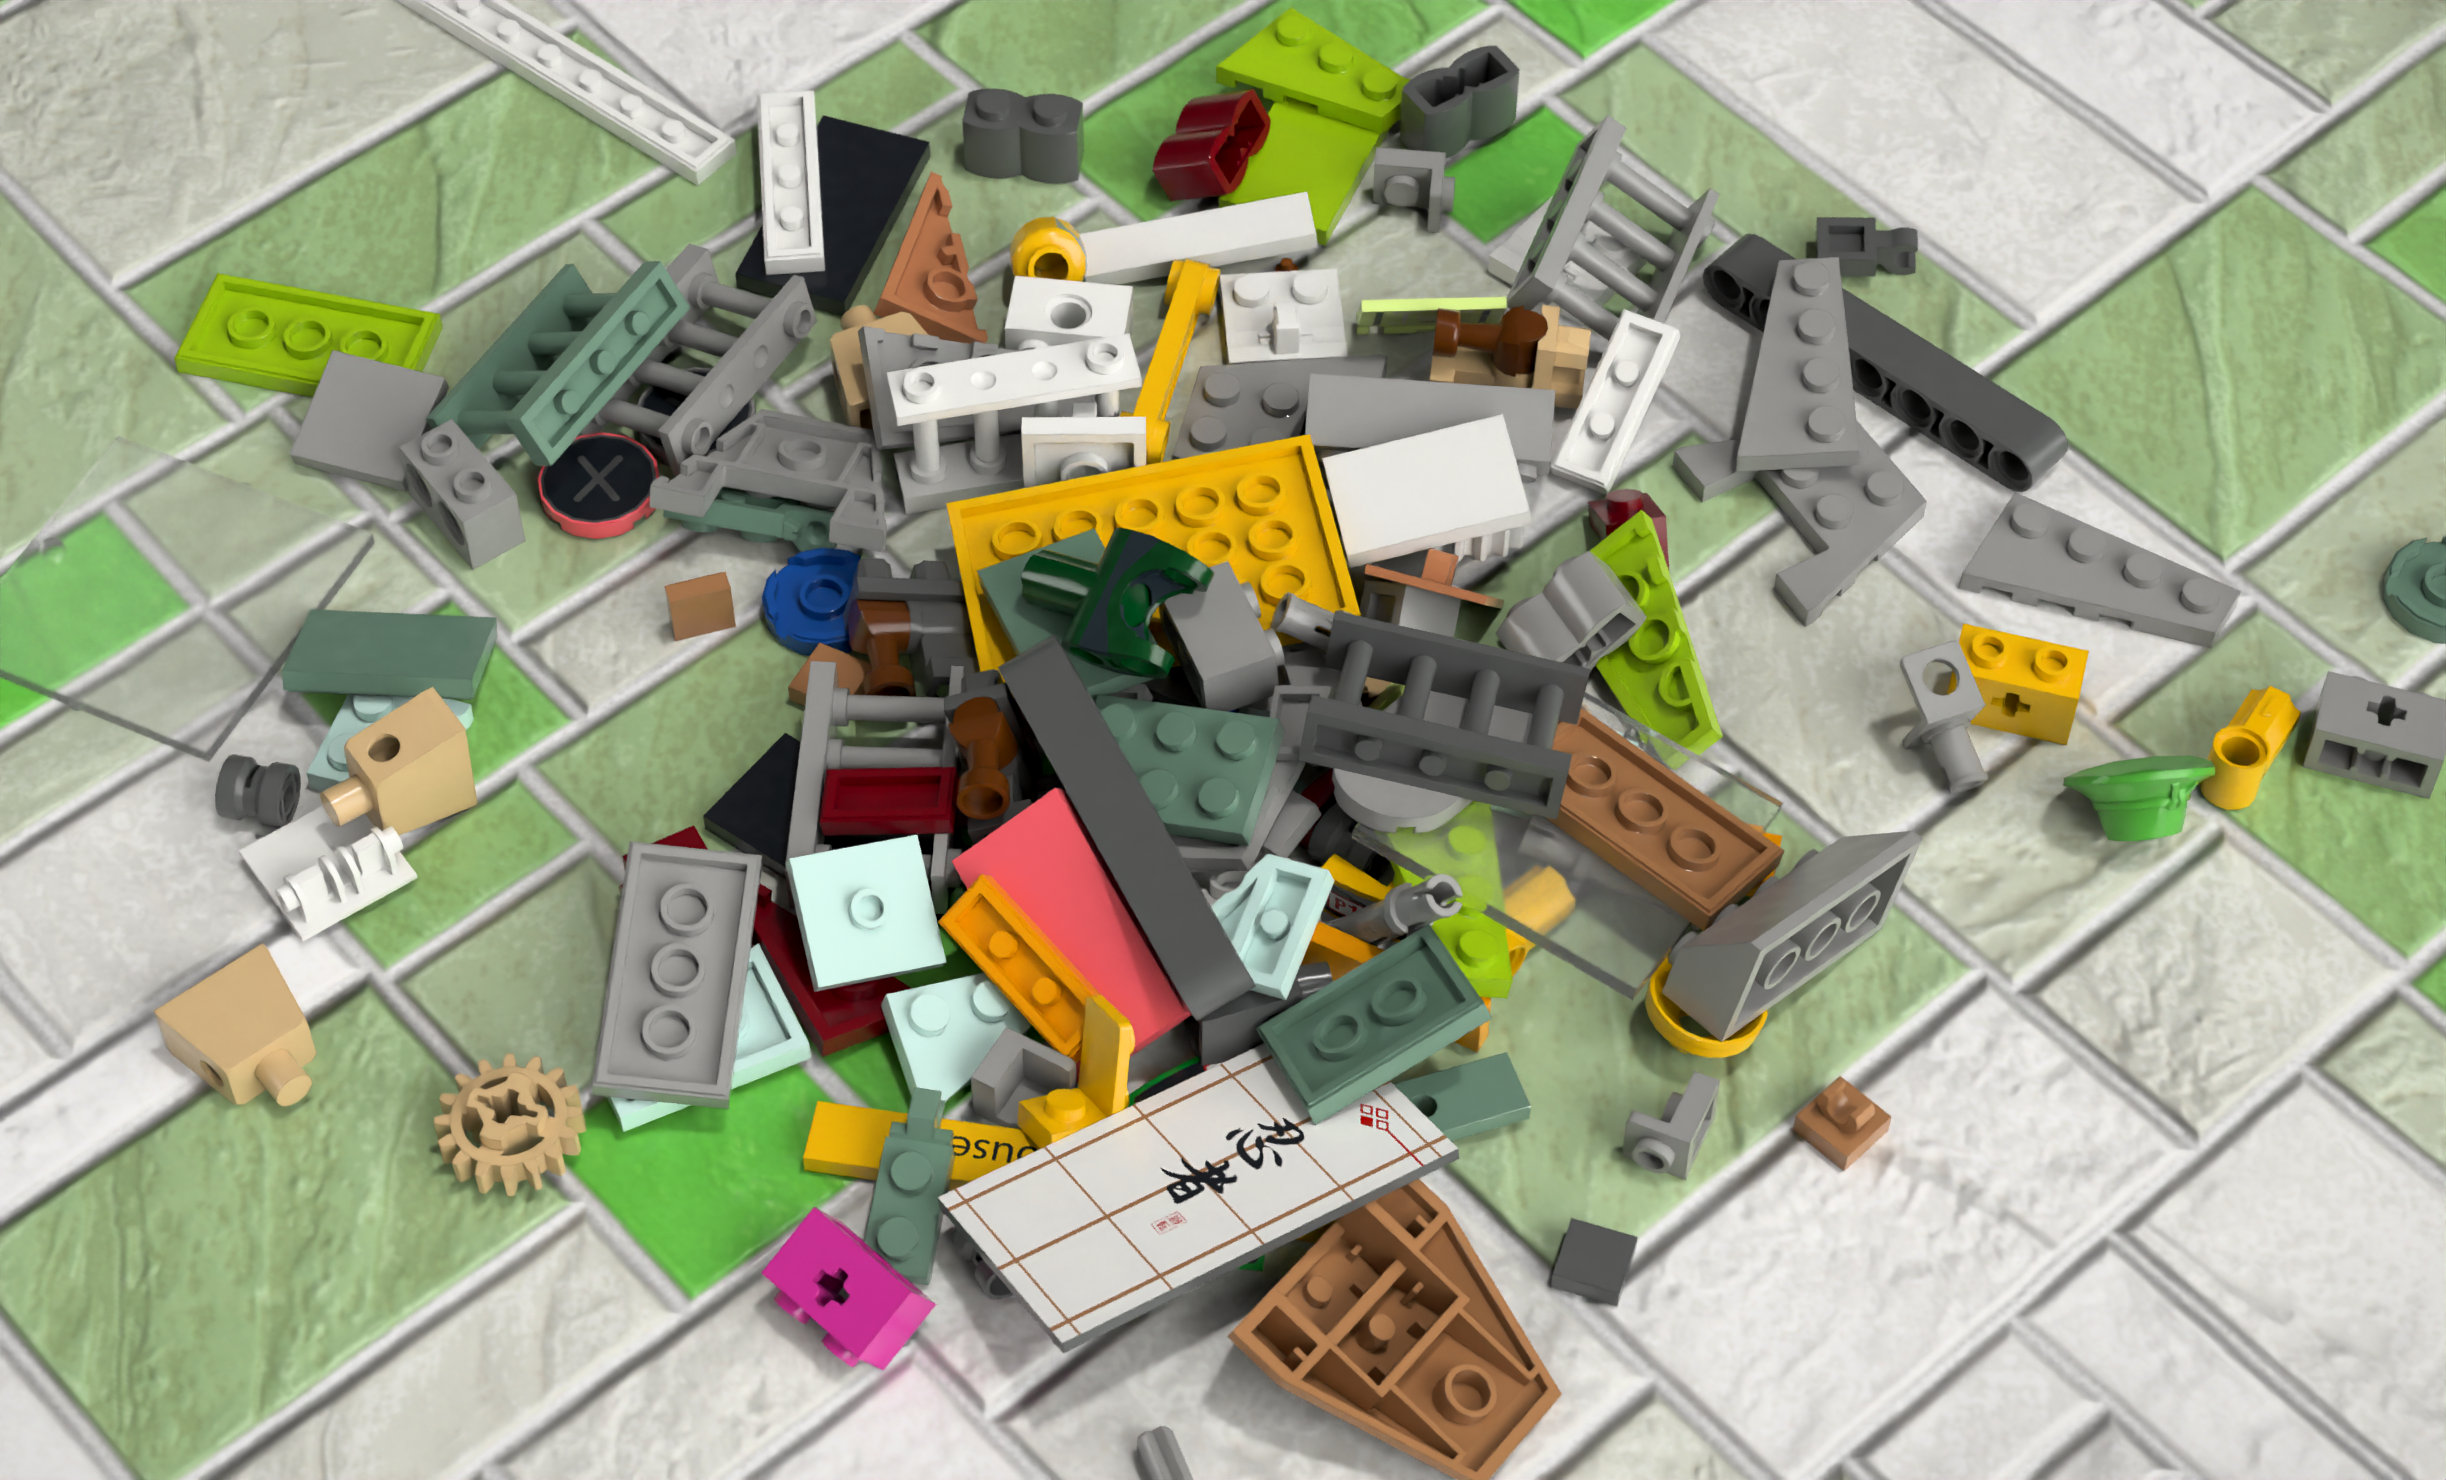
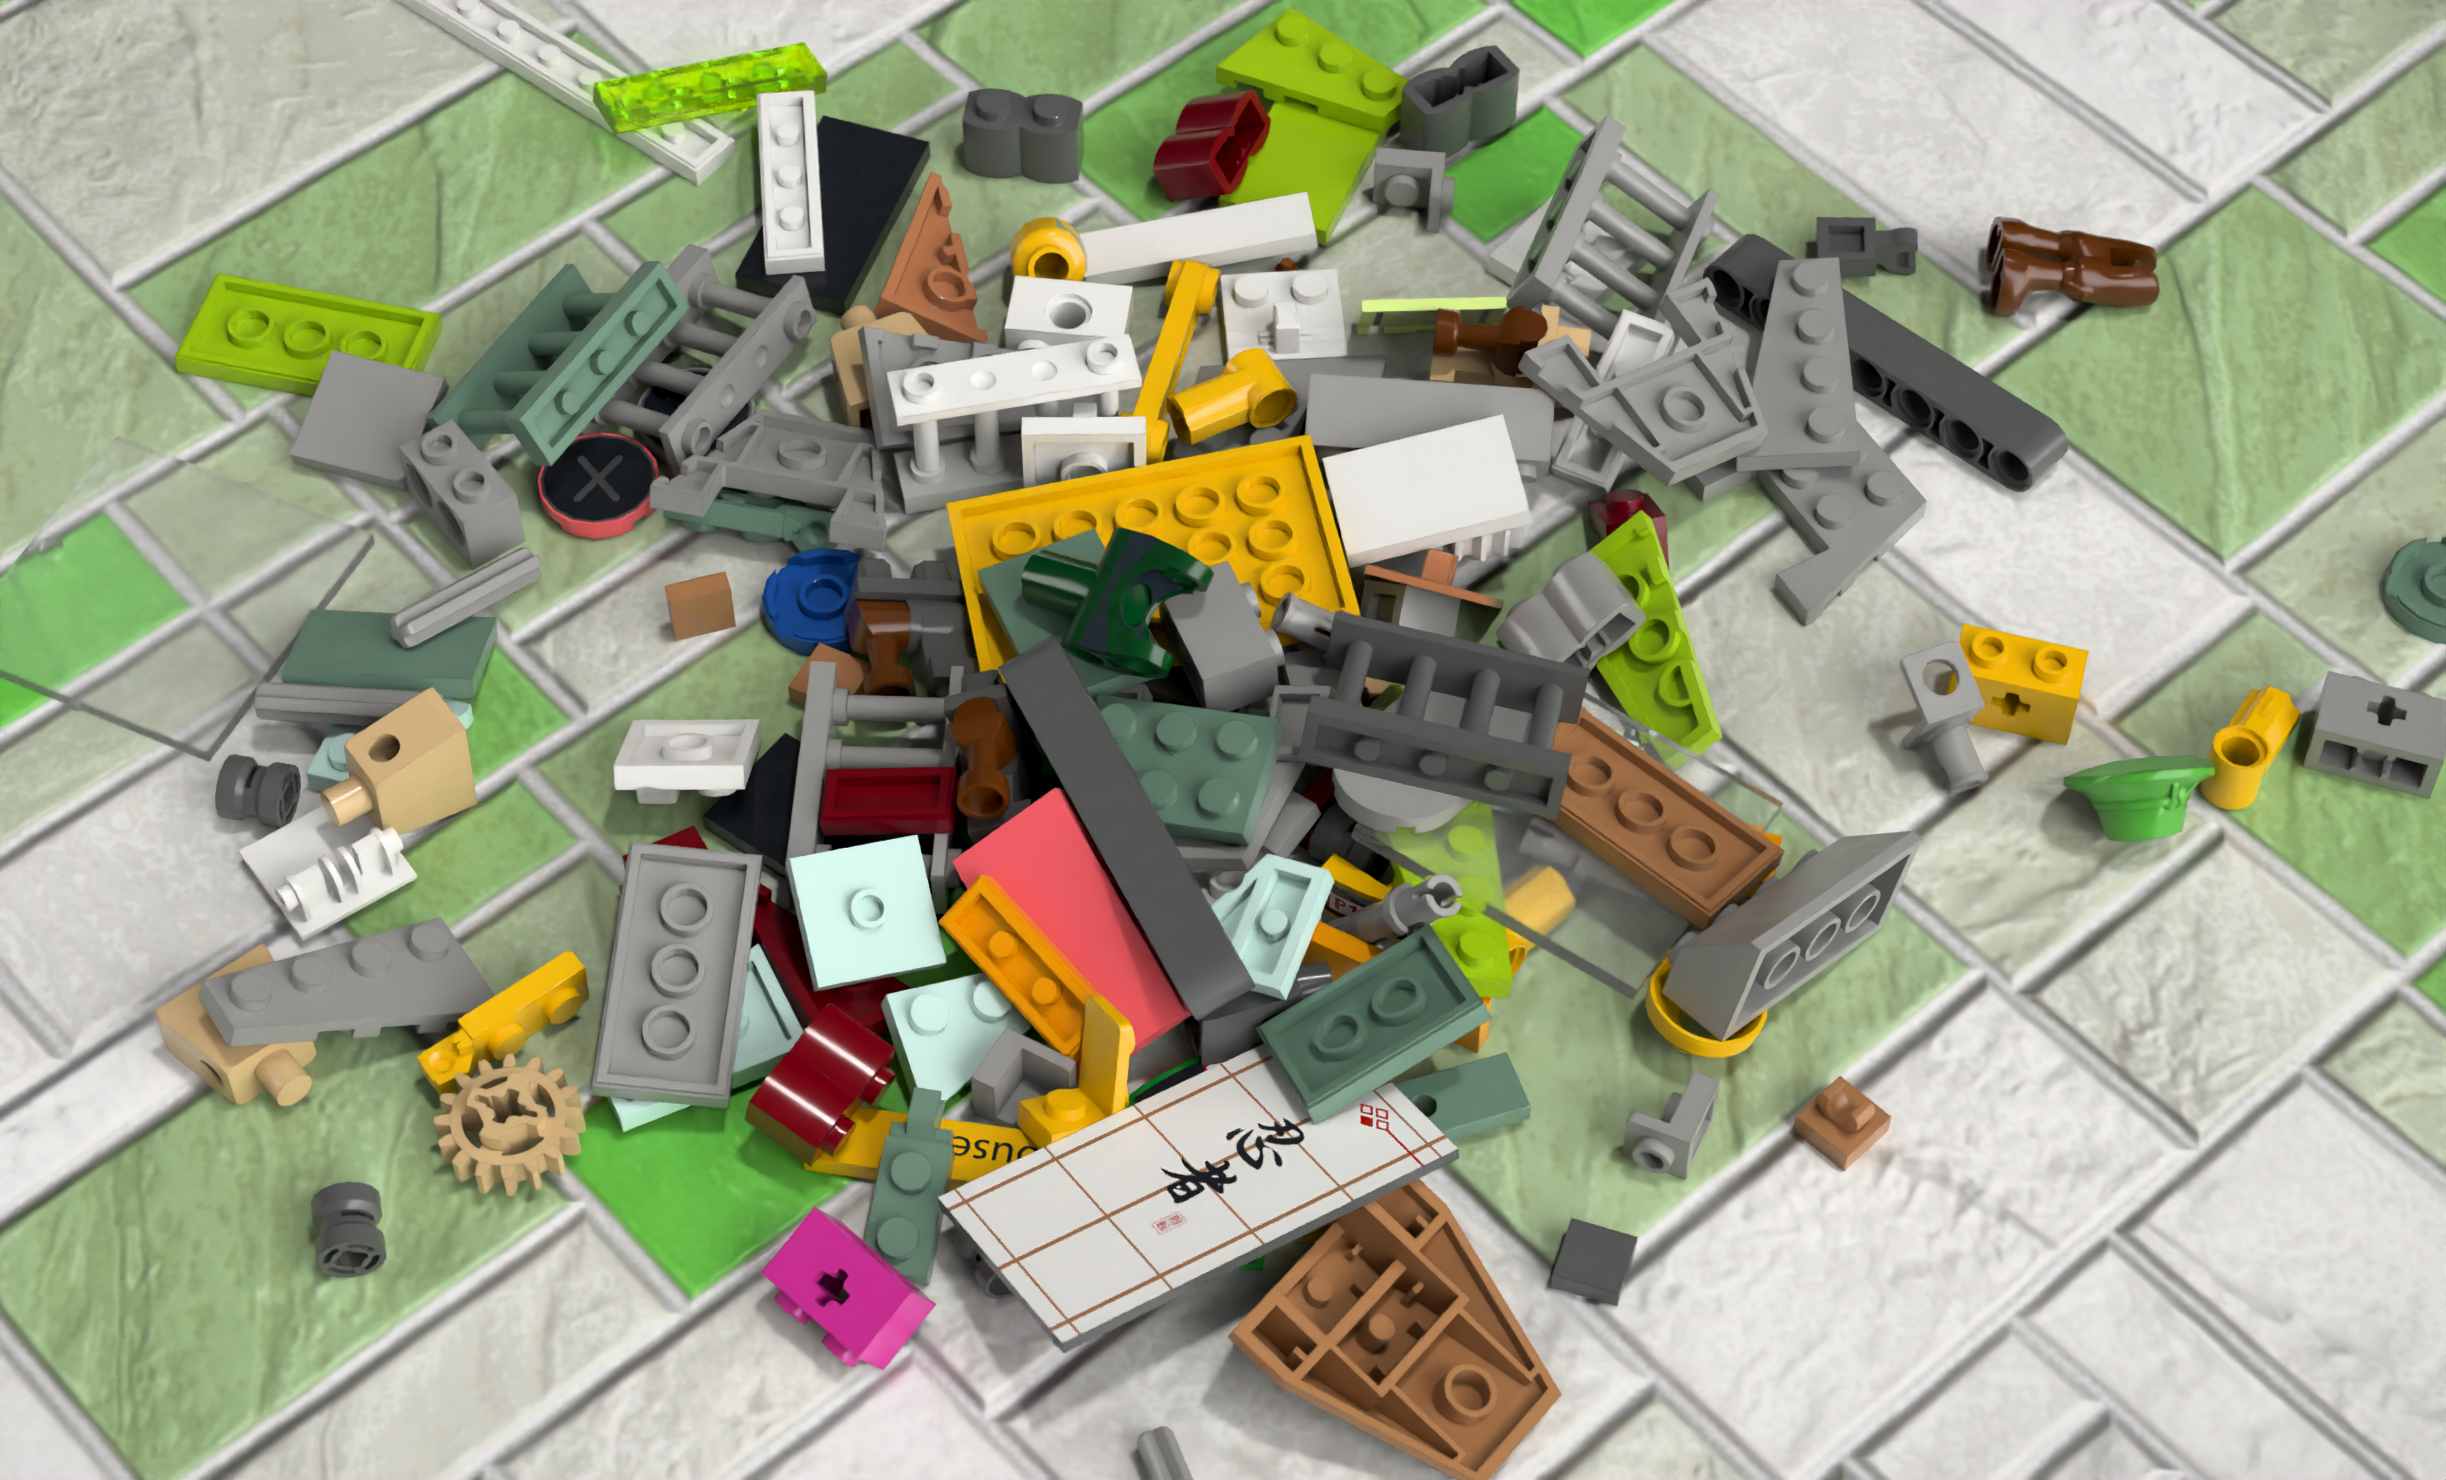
(327, 703): none -> light grey axle
(349, 1236): none -> dark grey wheel
(353, 987): none -> light grey wing
(465, 598): none -> light grey axle
(507, 1020): none -> yellow hinge
(686, 755): none -> white hinge
(706, 87): none -> clear neon green plate
(821, 1085): none -> dark red brick
(1246, 391): none -> yellow piece
(1672, 412): none -> light grey wing
(2069, 263): none -> reddish brown piece
(2076, 565): light grey wing -> none

